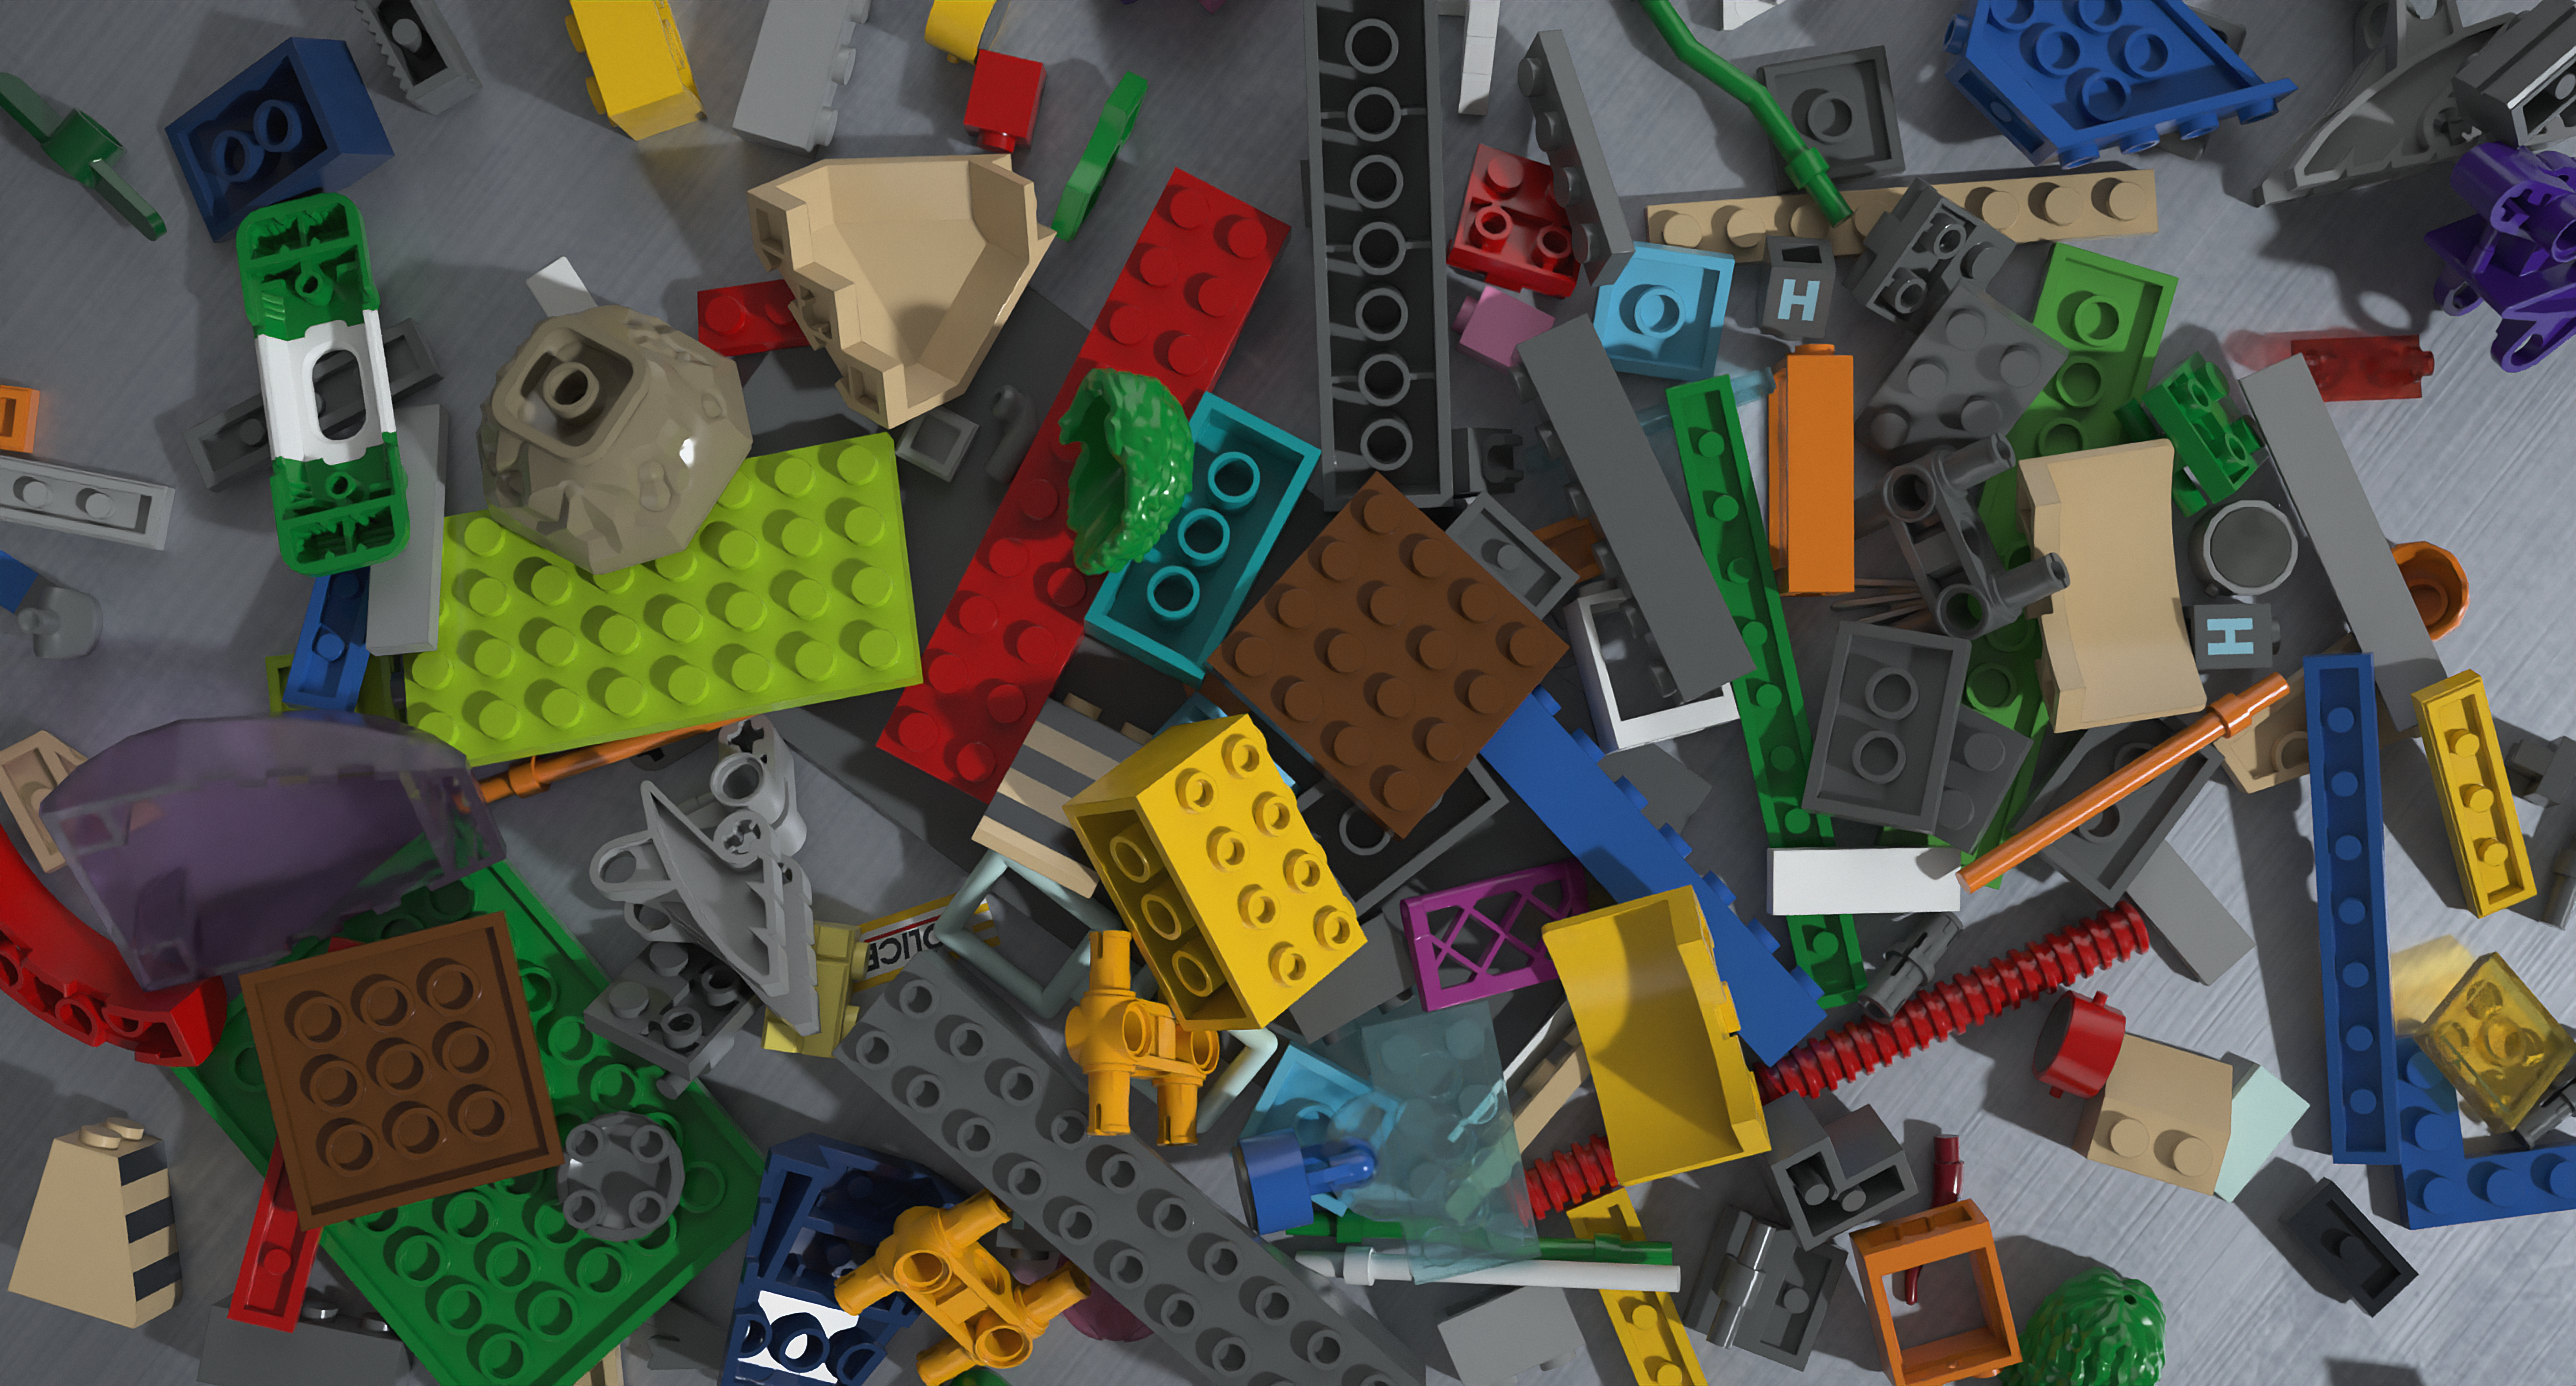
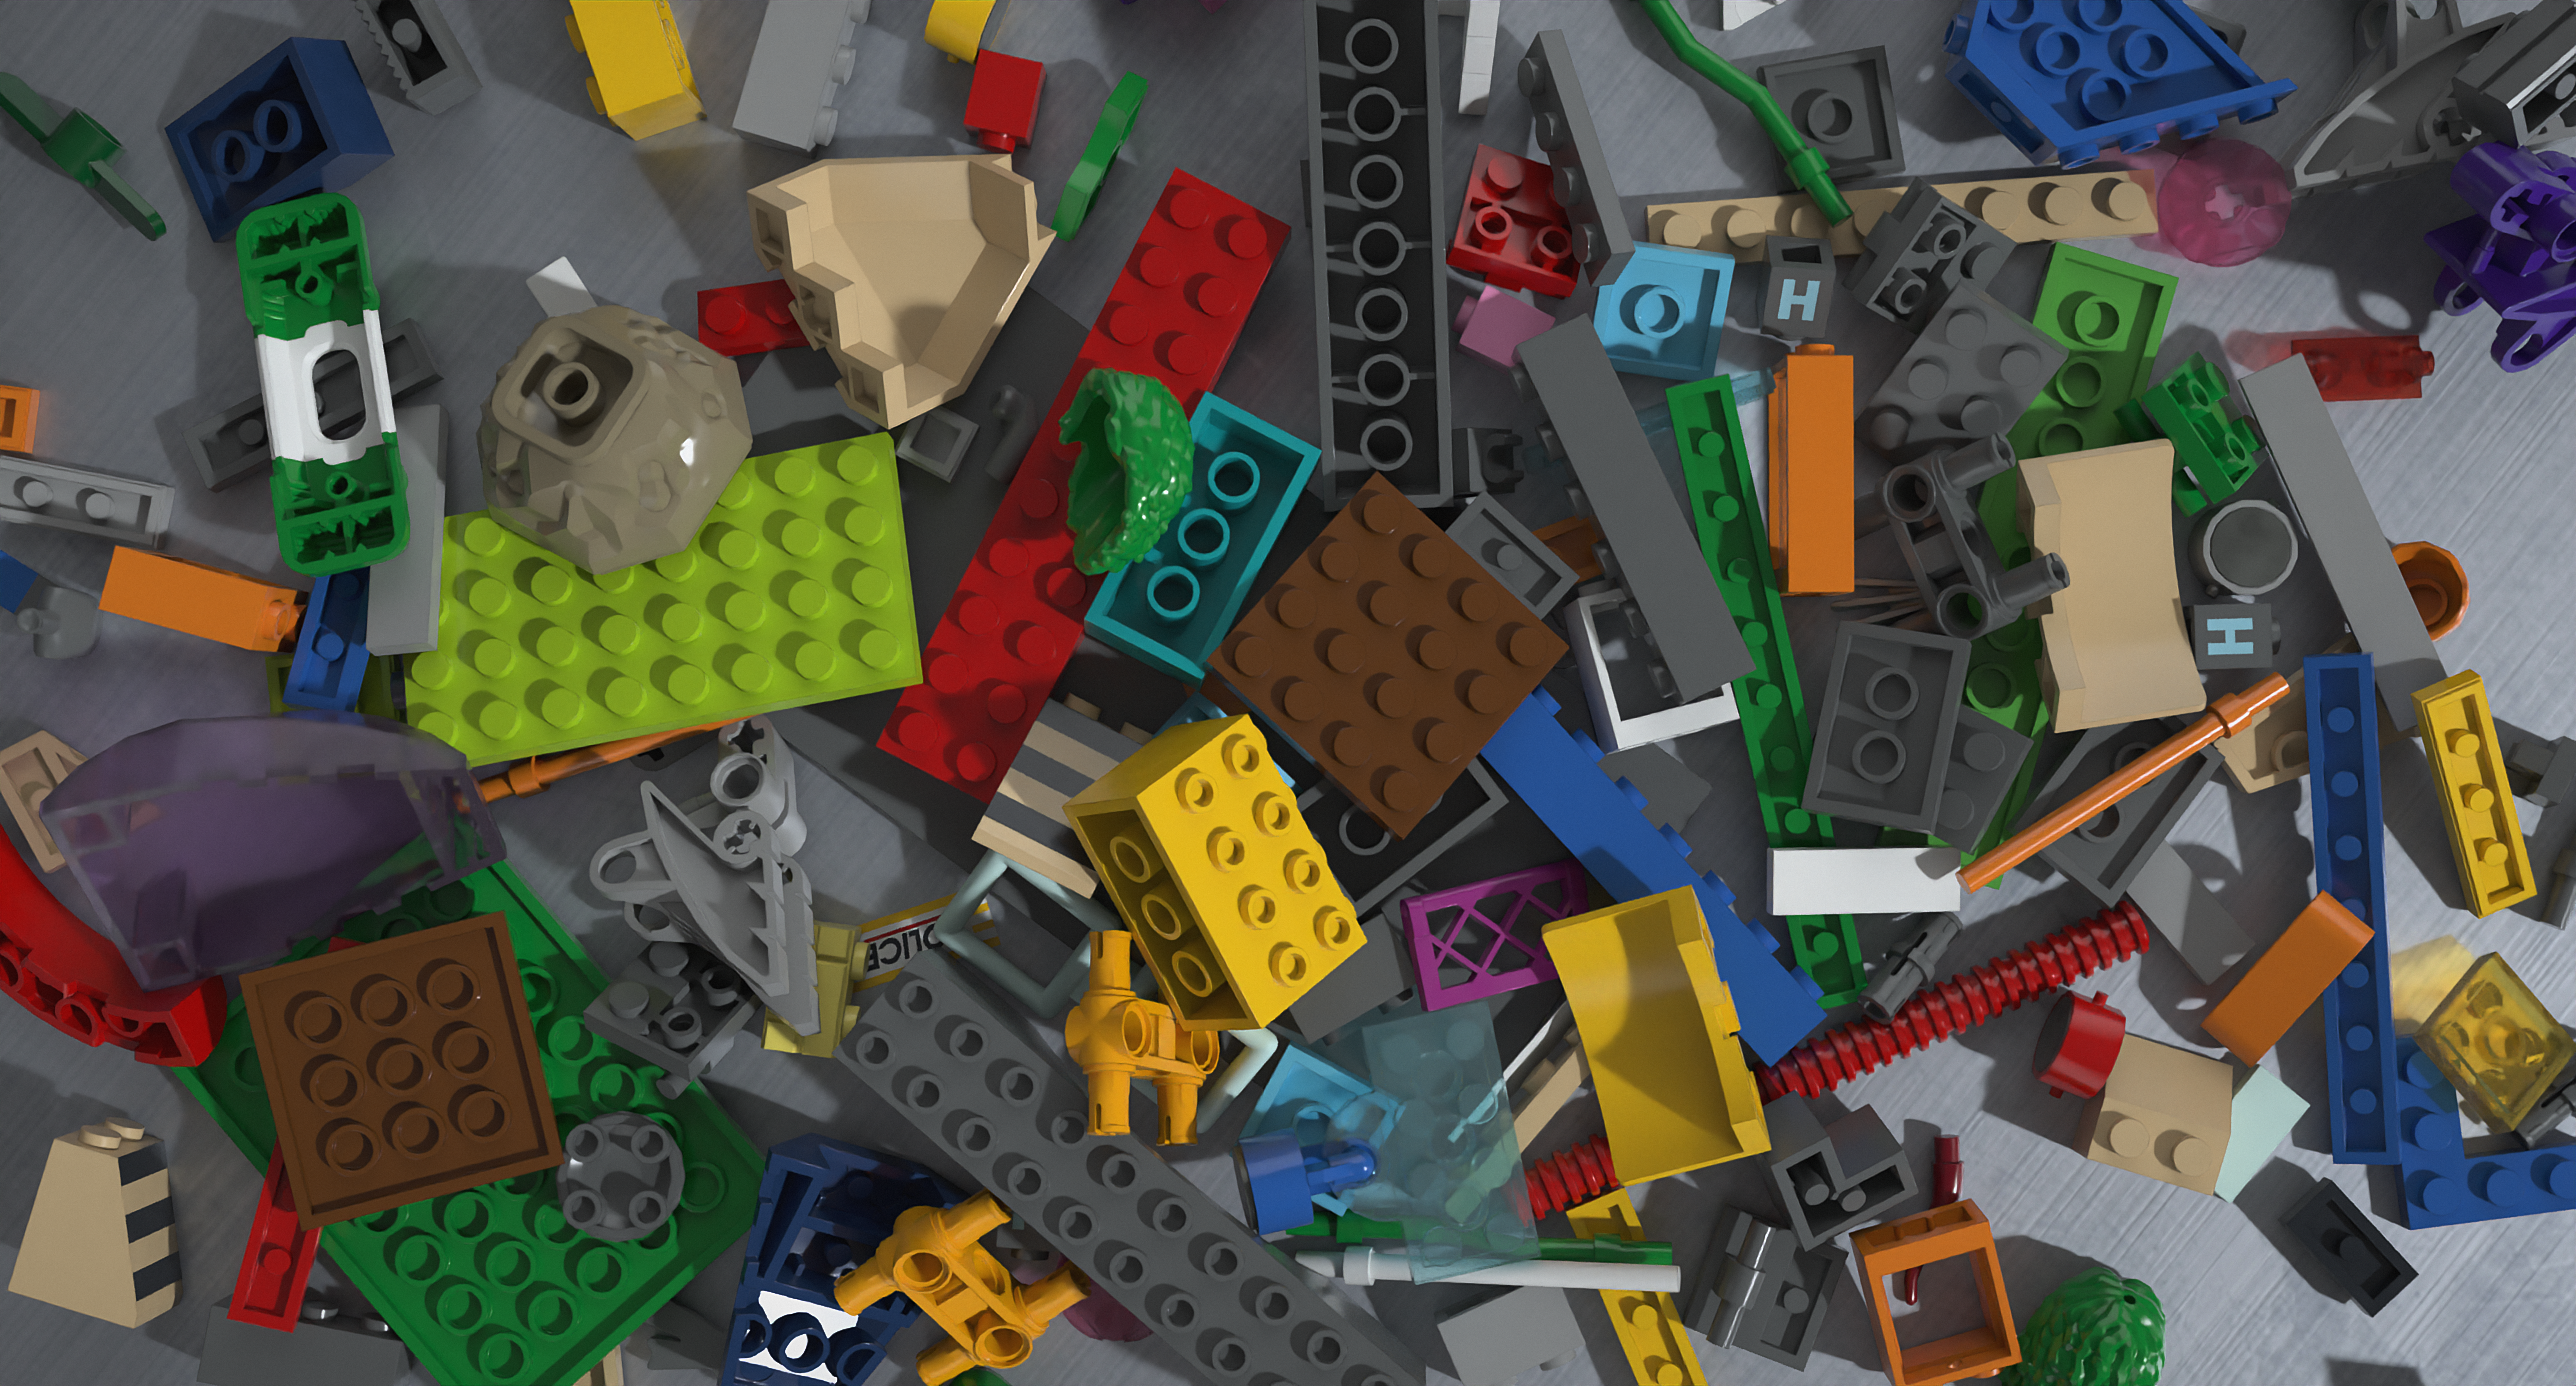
(203, 600): none -> orange window
(2254, 223): none -> clear pink plate
(2287, 978): none -> orange beam

